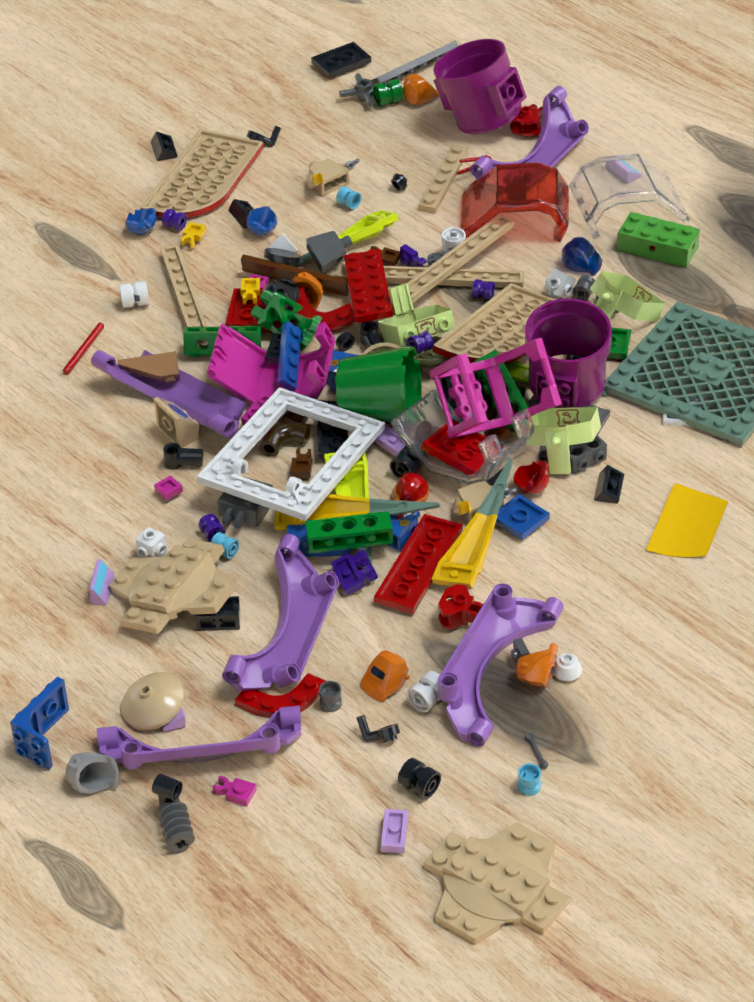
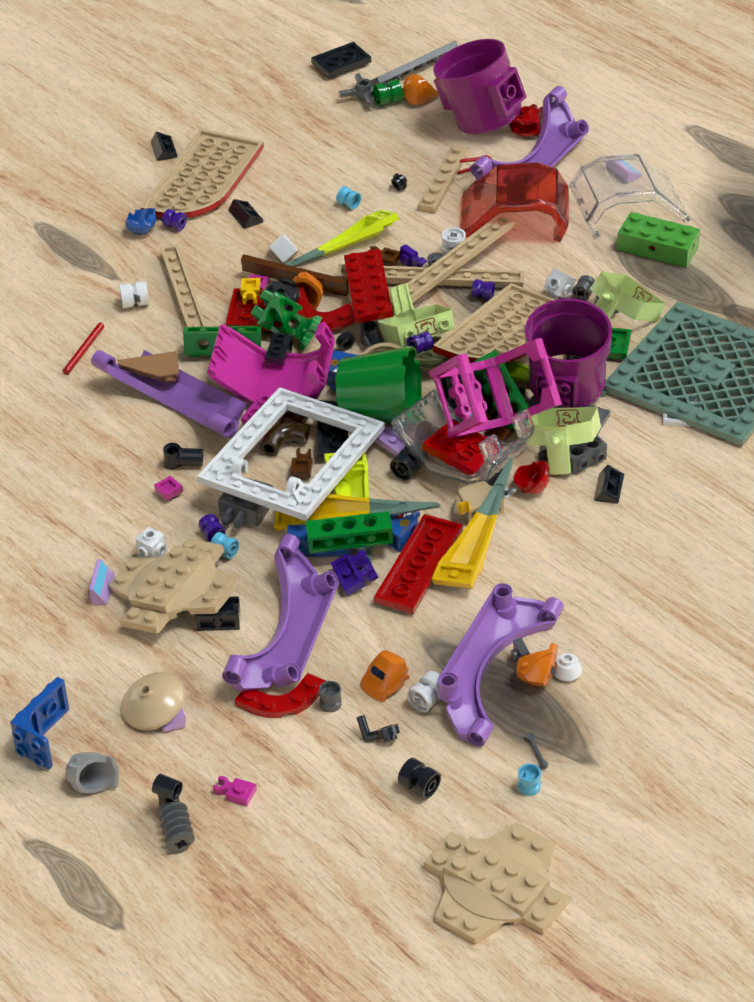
(175, 423): tan slope -> none
(192, 233): yellow plate -> none
(261, 220): blue hair -> none
(268, 141): black plate -> none
(279, 730): medium lavender panel -> none
(282, 256): black tile -> none
(289, 356): blue plate -> none
(327, 250): dark grey torso -> none
(329, 175): tan torso -> none
(394, 831): lavender plate -> none
(411, 488): red piece -> none
(459, 609): red hinge -> none
(521, 517): blue plate -> none
(581, 256): clear blue helmet -> none
(687, 523): yellow sticker -> none

